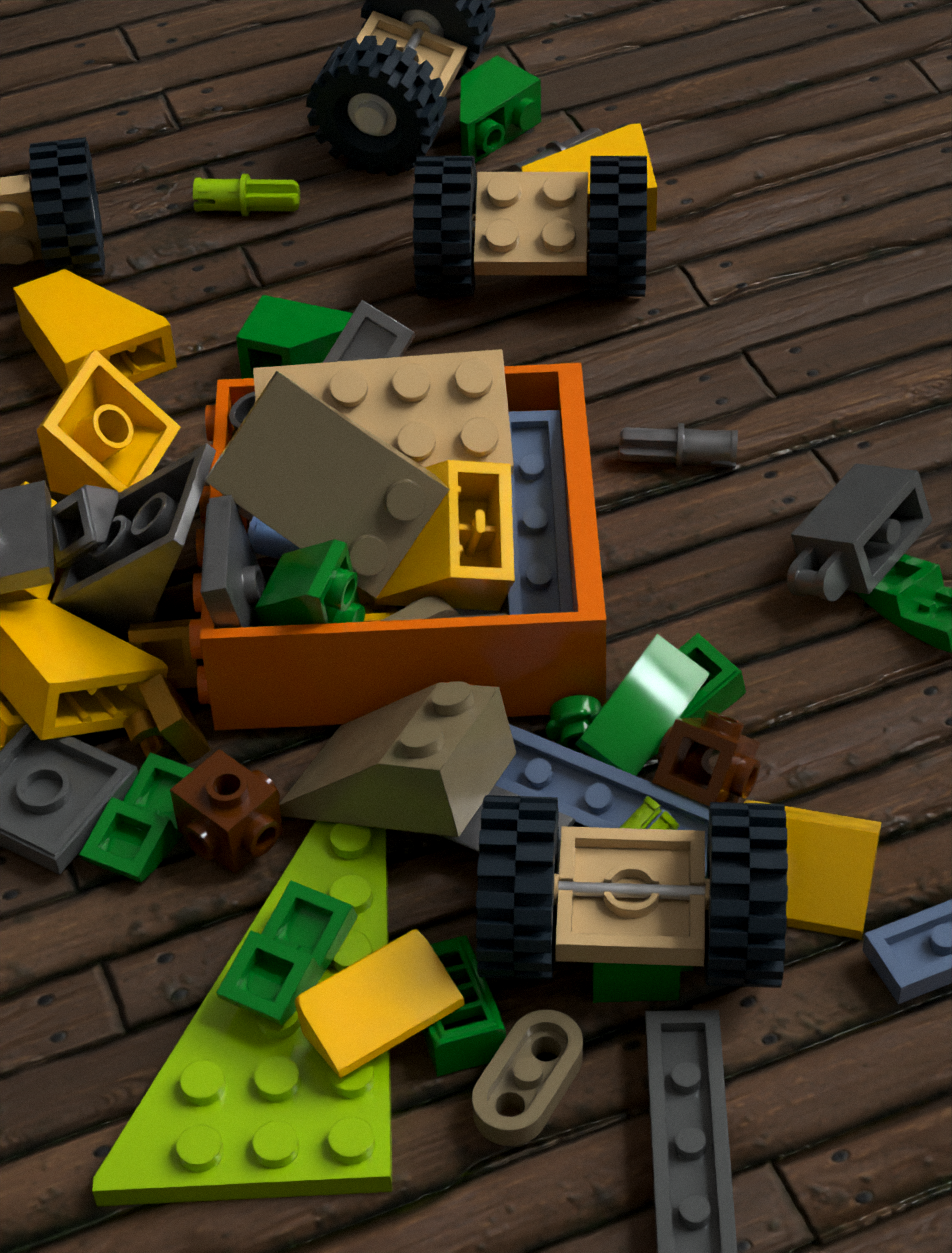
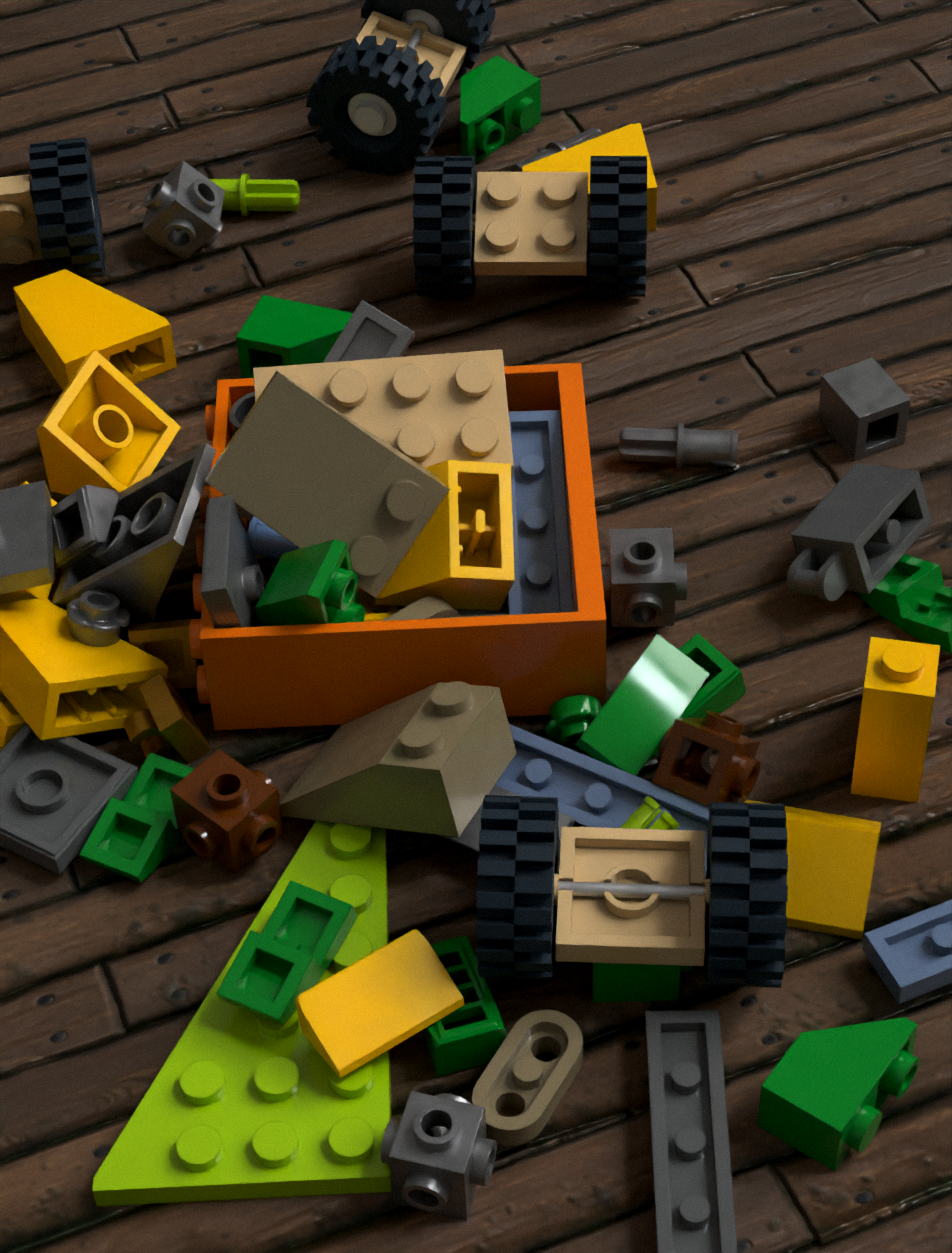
(97, 618): none -> flat silver plate
(183, 211): none -> flat silver brick
(438, 1154): none -> flat silver brick
(643, 577): none -> flat silver brick
(833, 1084): none -> green slope
(863, 409): none -> flat silver brick
(895, 719): none -> yellow slope

